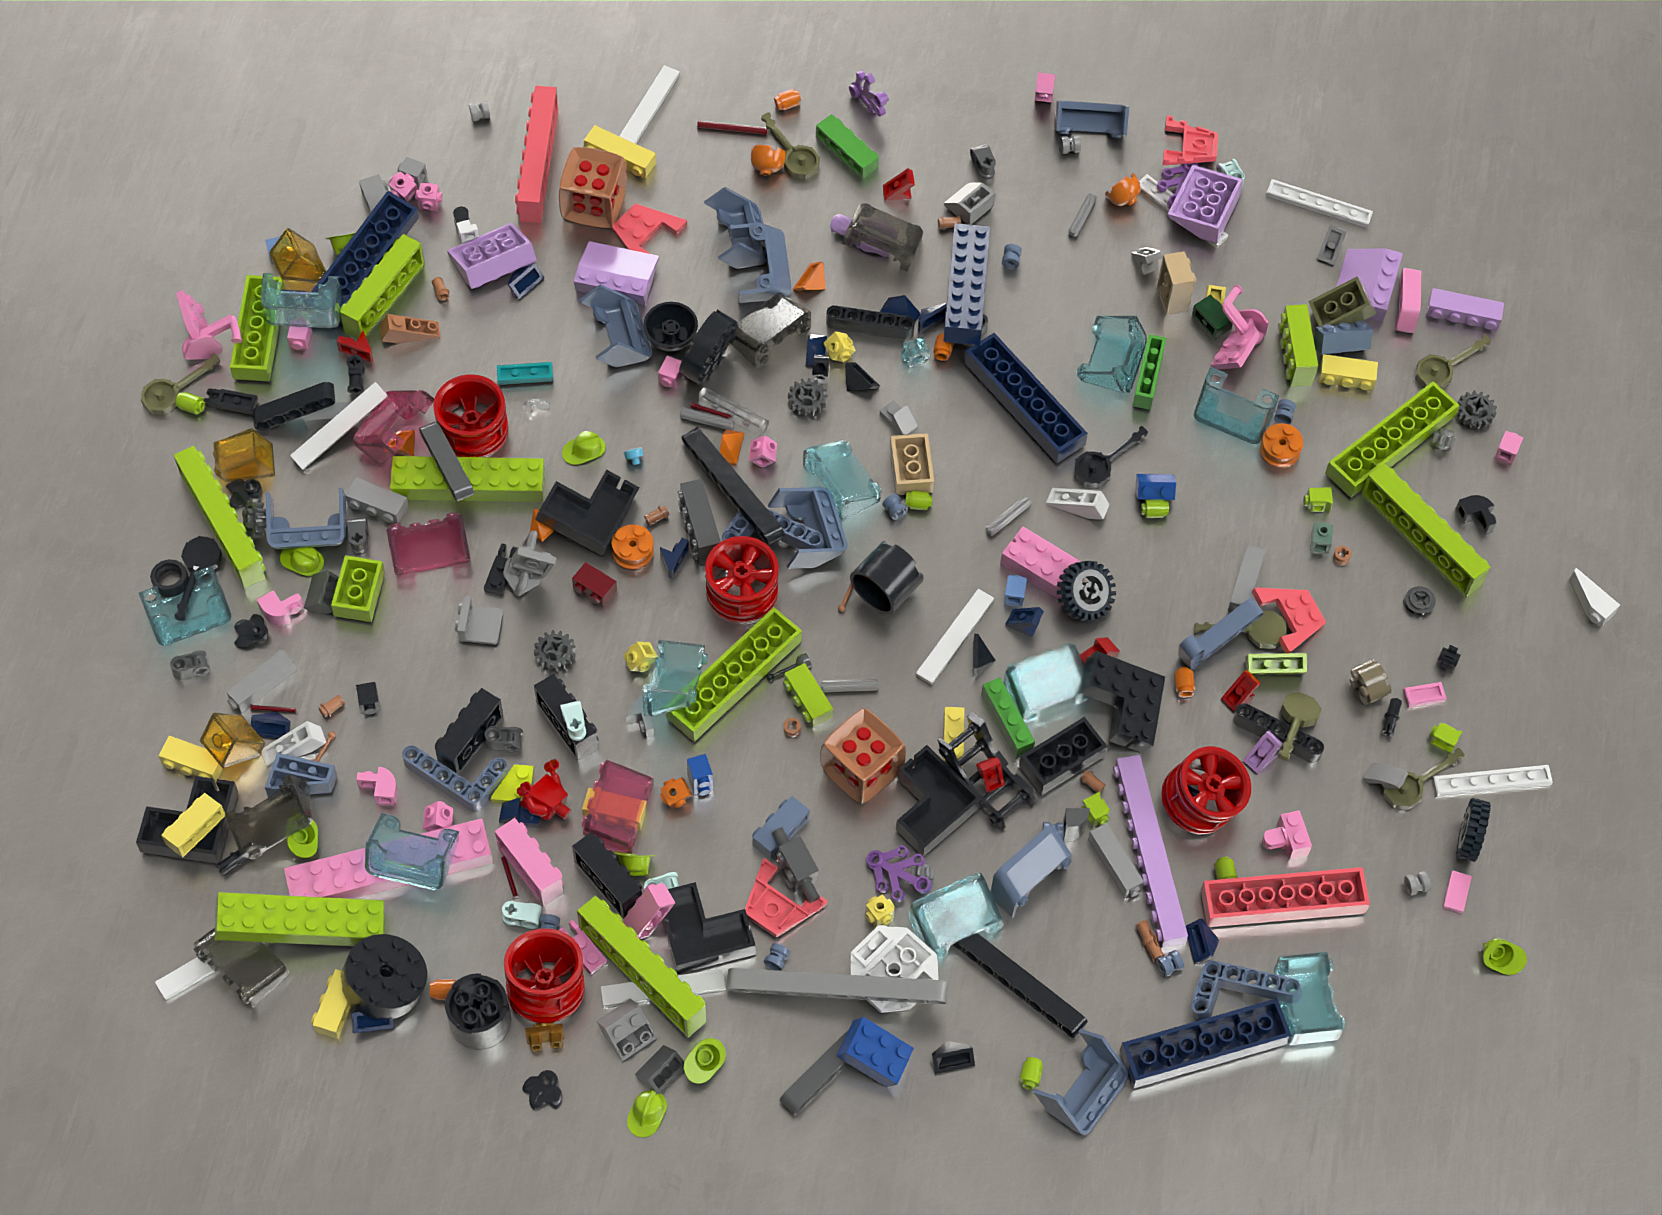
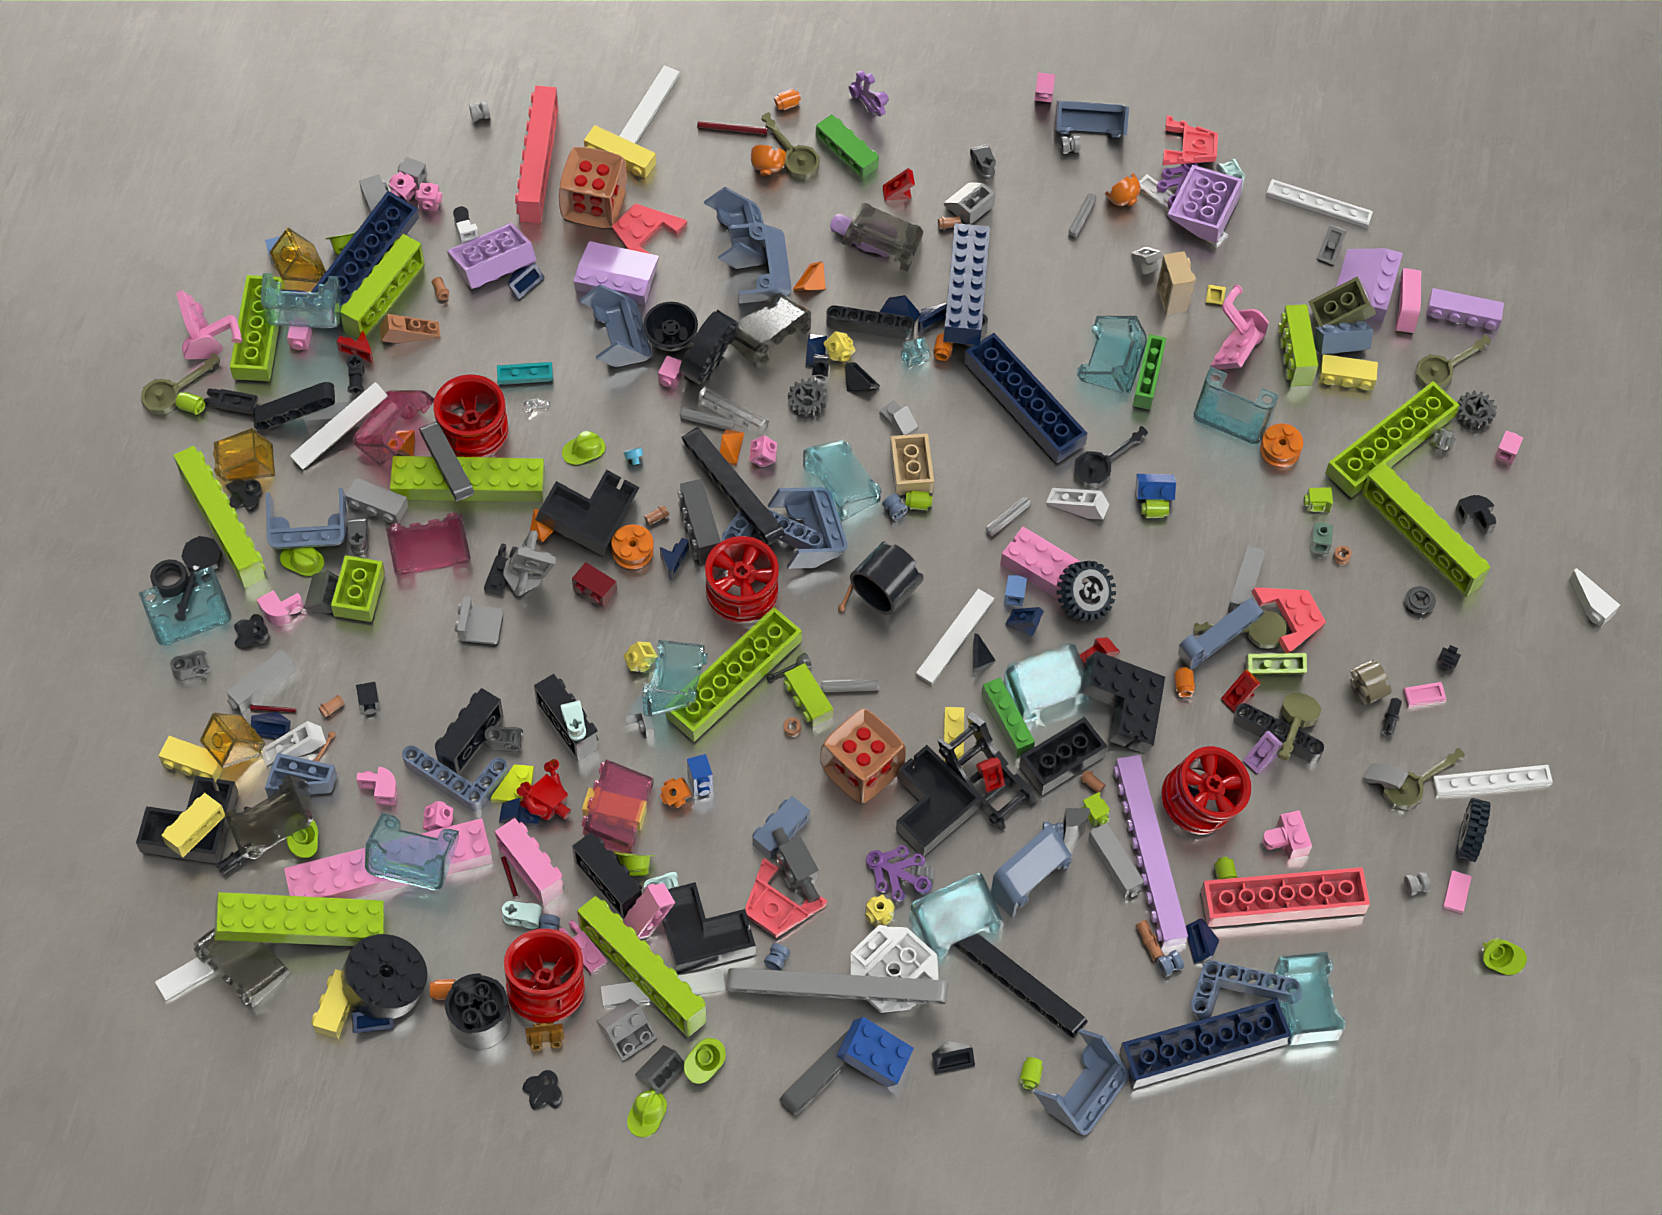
(254, 518): dark grey gear -> none
(552, 658): dark grey gear -> none
(709, 410): dark red piece -> none
(1011, 256): sand blue wheel -> none
(1211, 316): dark green brick -> none
(1285, 411): sand blue wheel -> none
(1444, 737): lime window -> none

